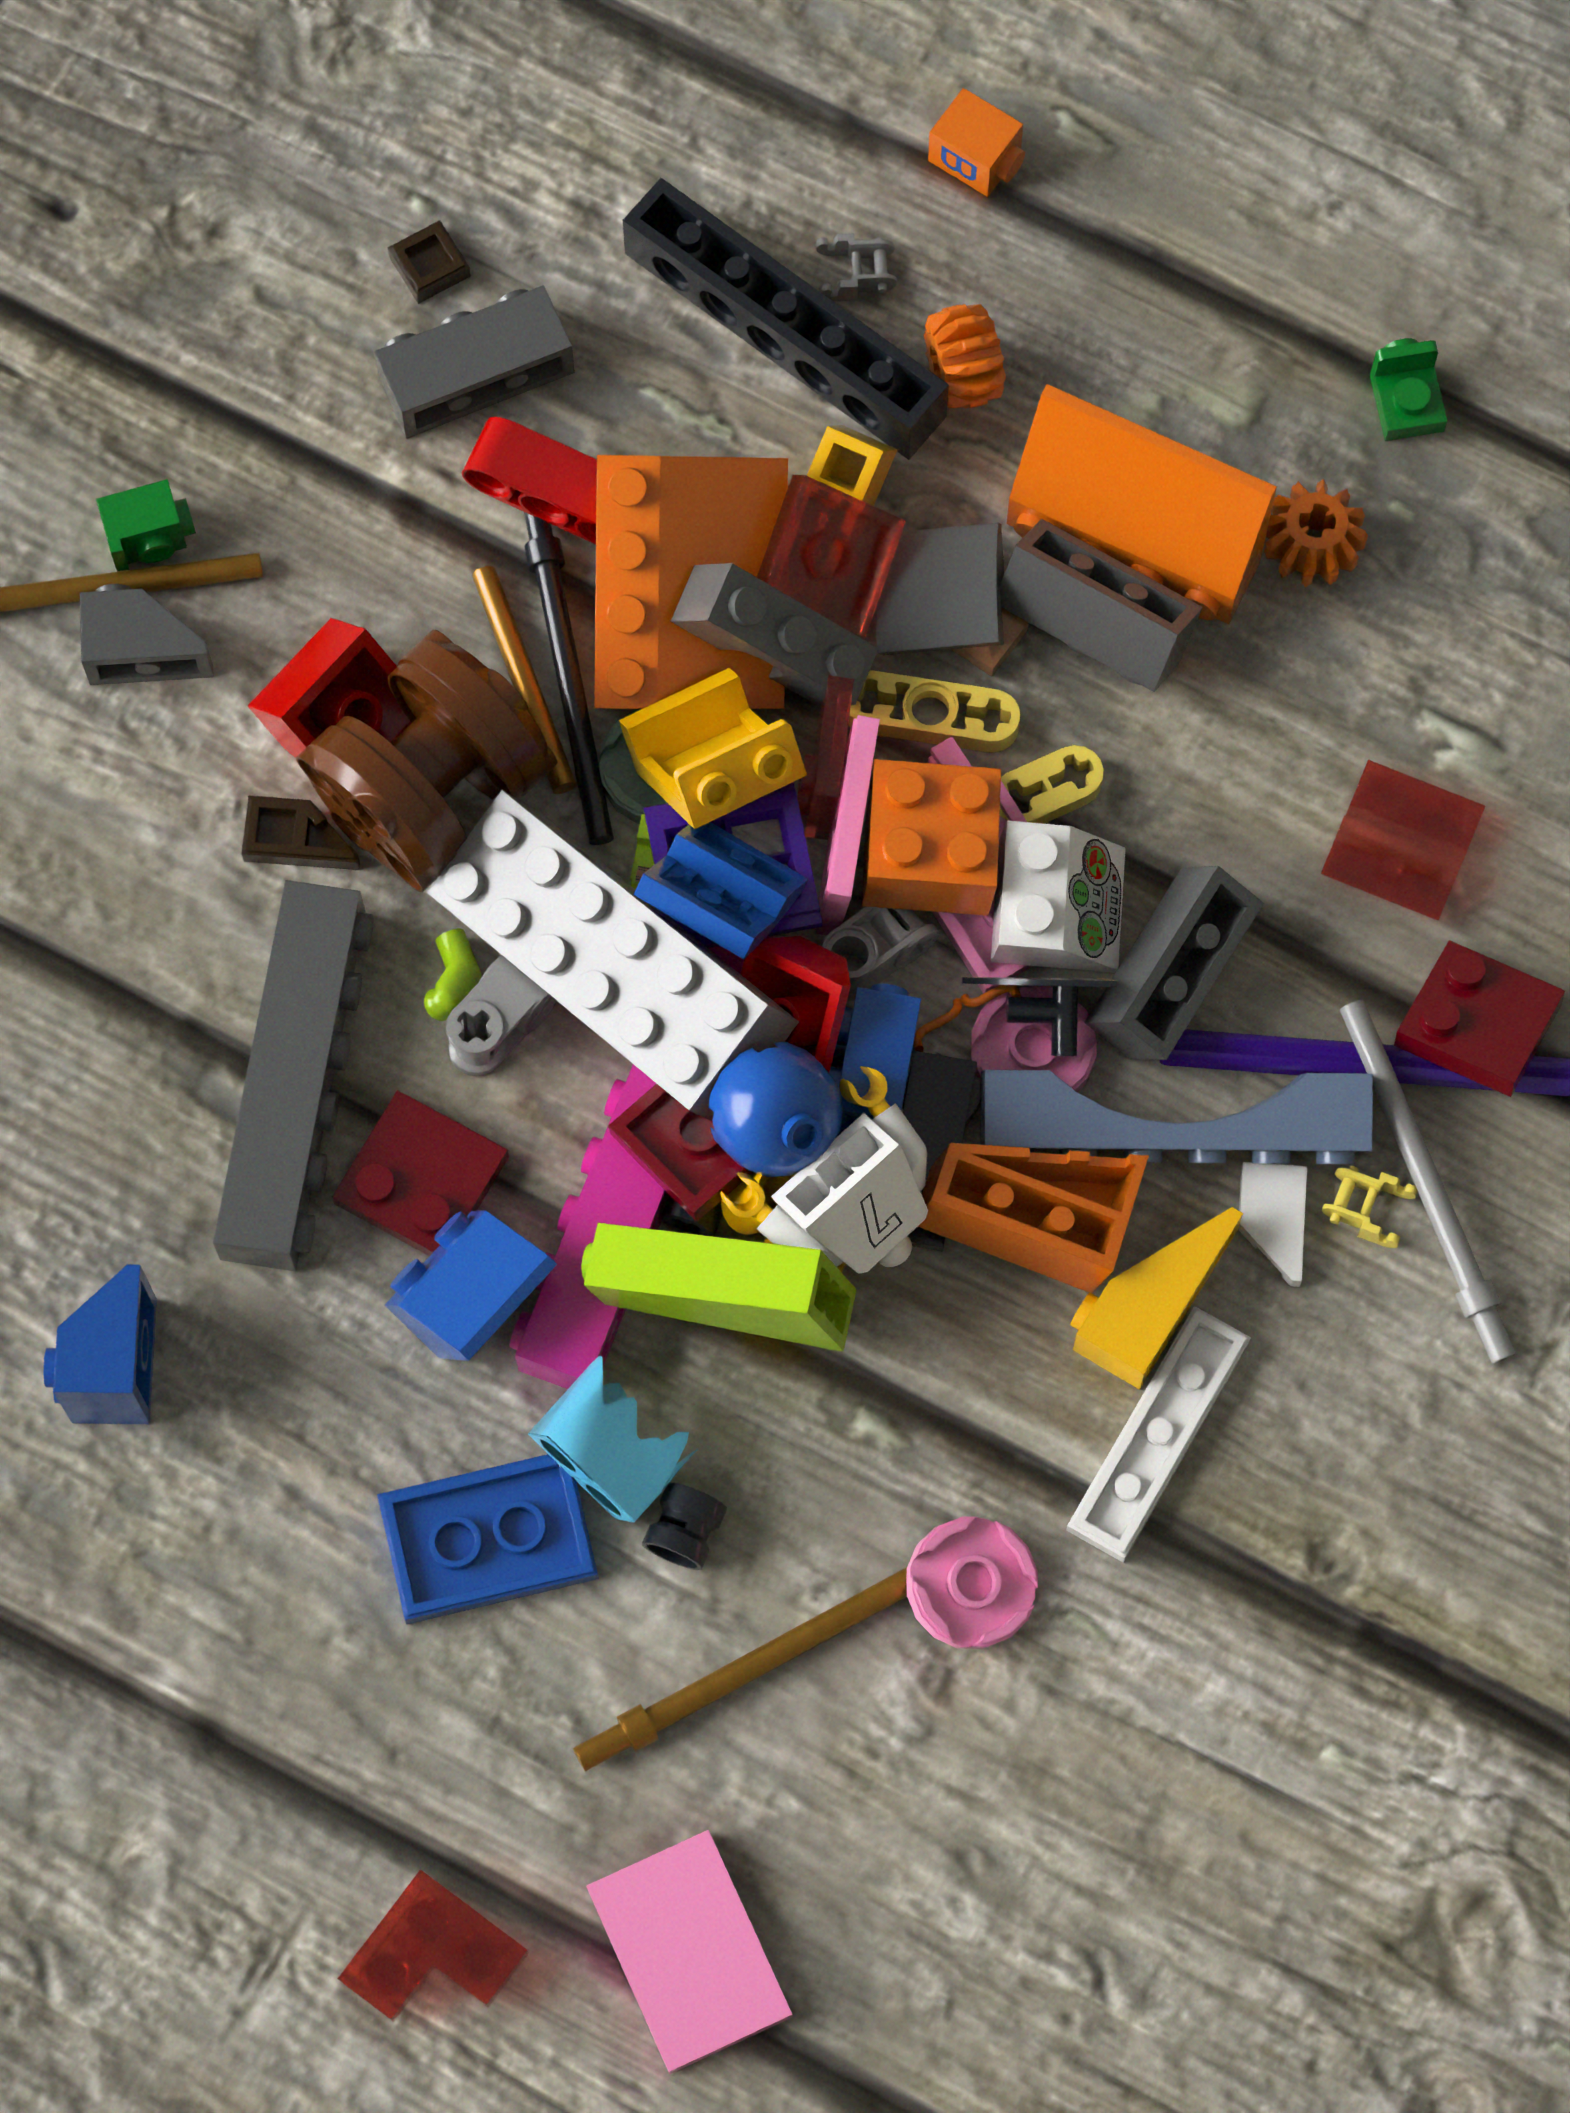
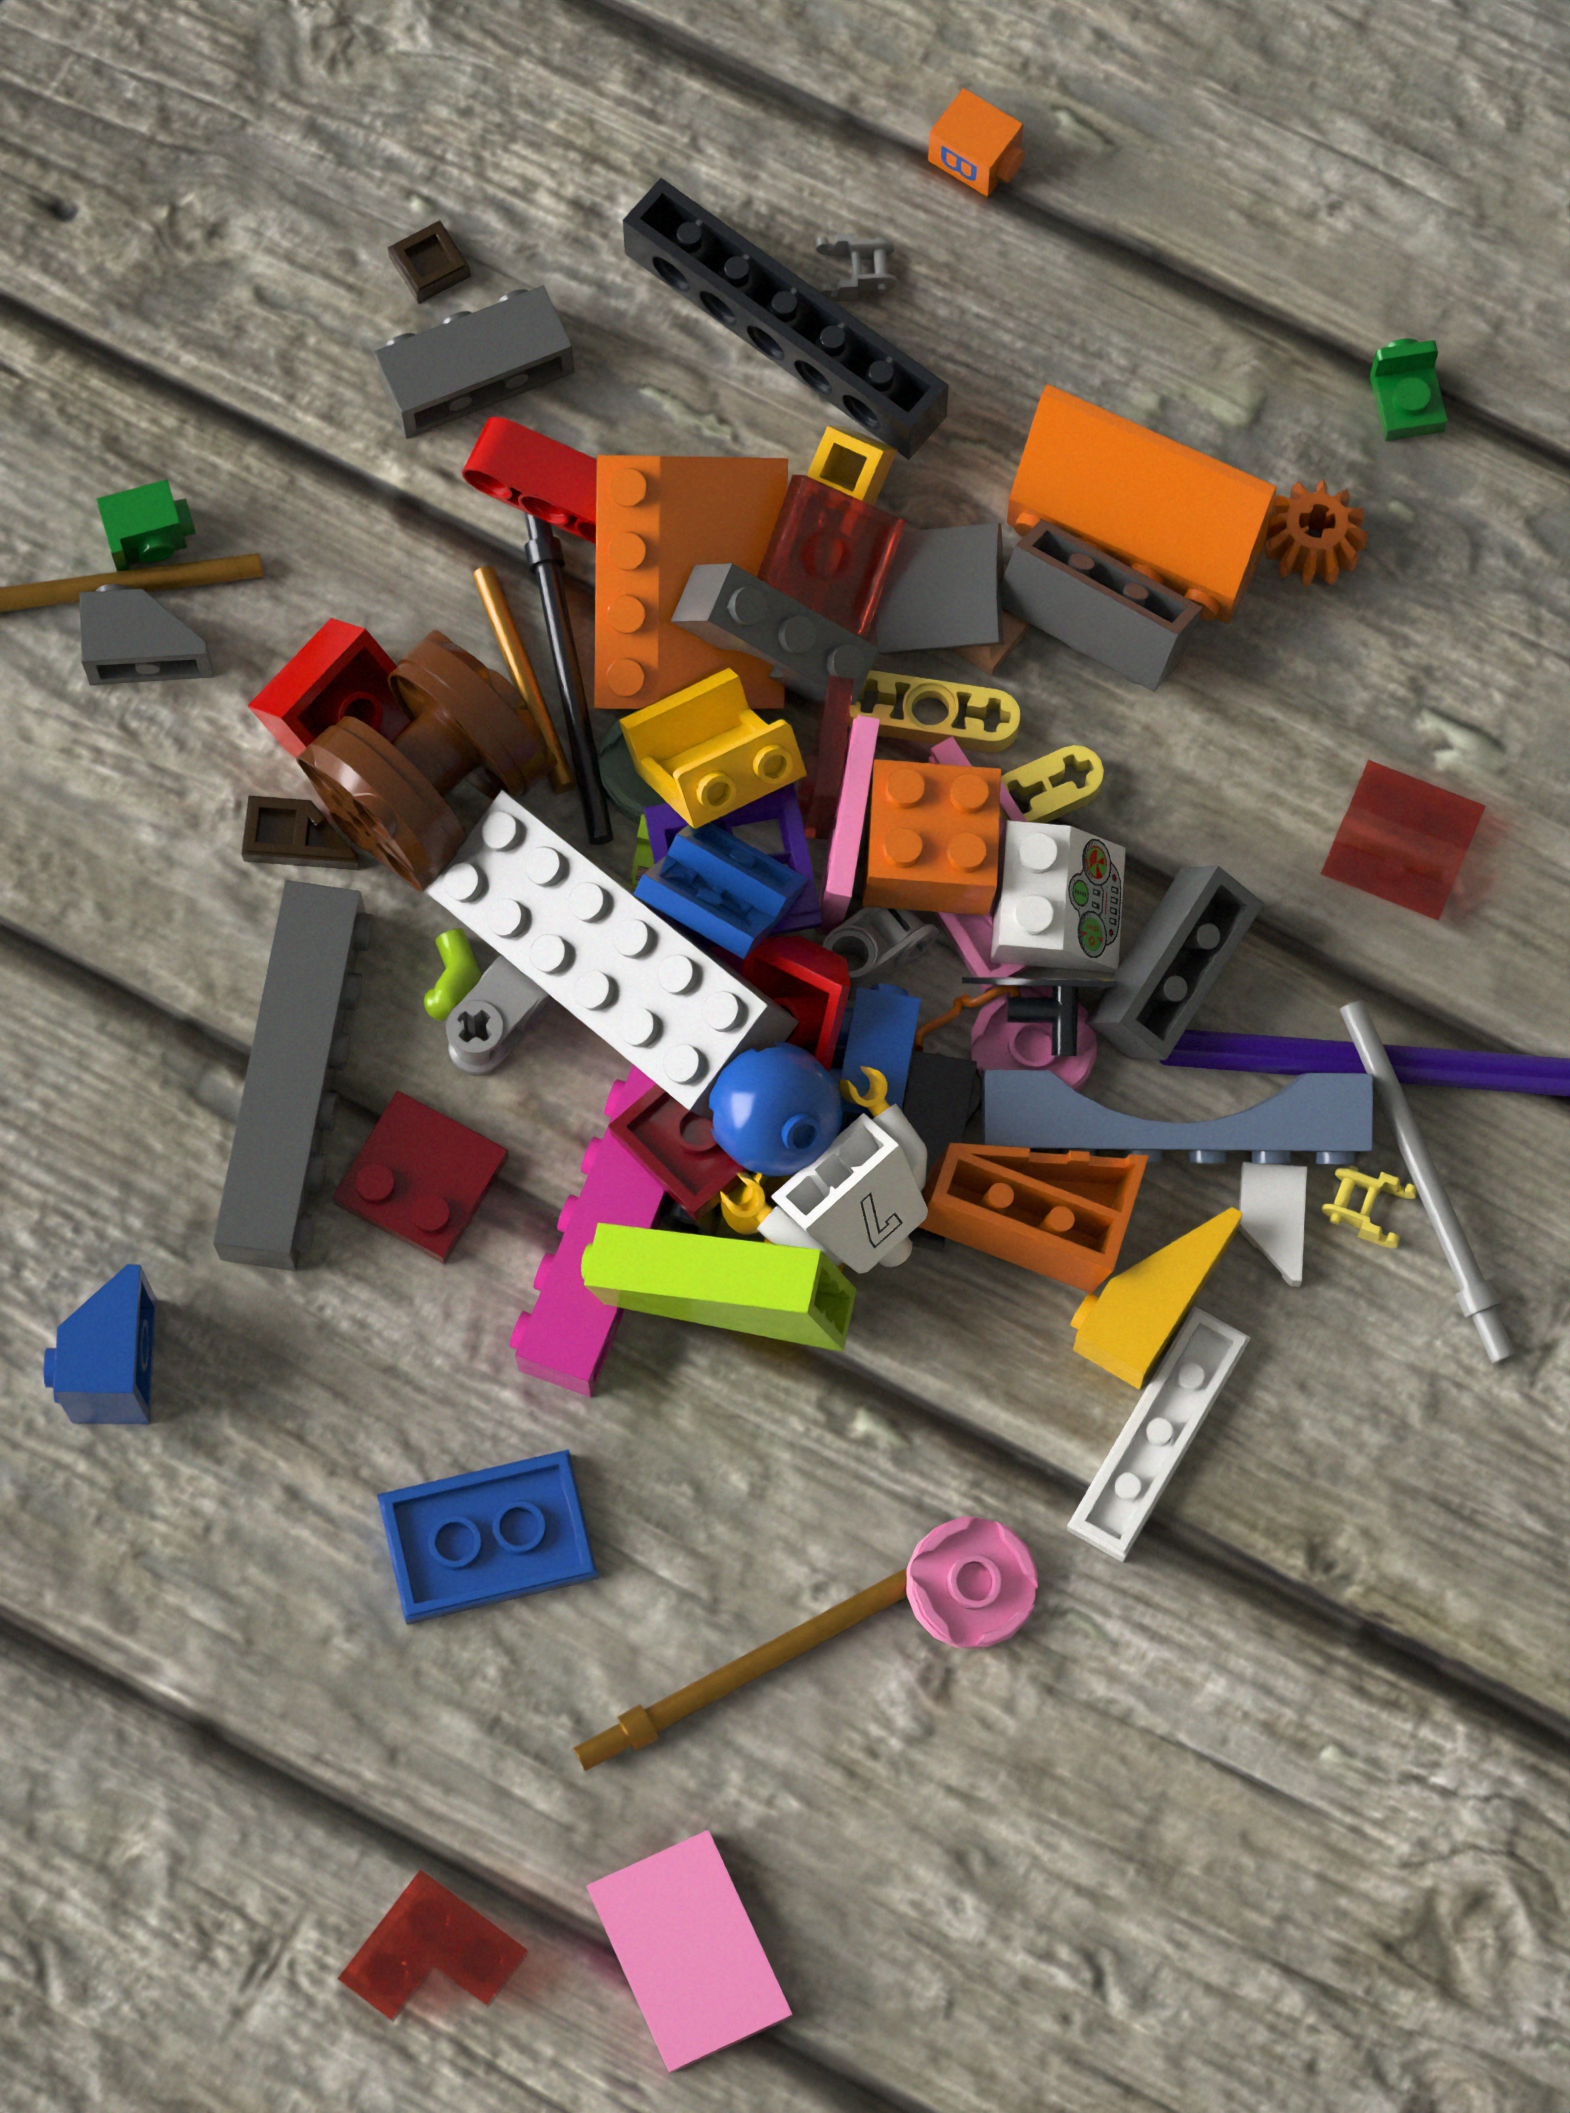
(467, 1284): blue slope -> none
(597, 1443): medium azure piece -> none
(684, 1526): black wheel -> none
(965, 354): orange gear -> none
(1479, 1018): dark red plate -> none

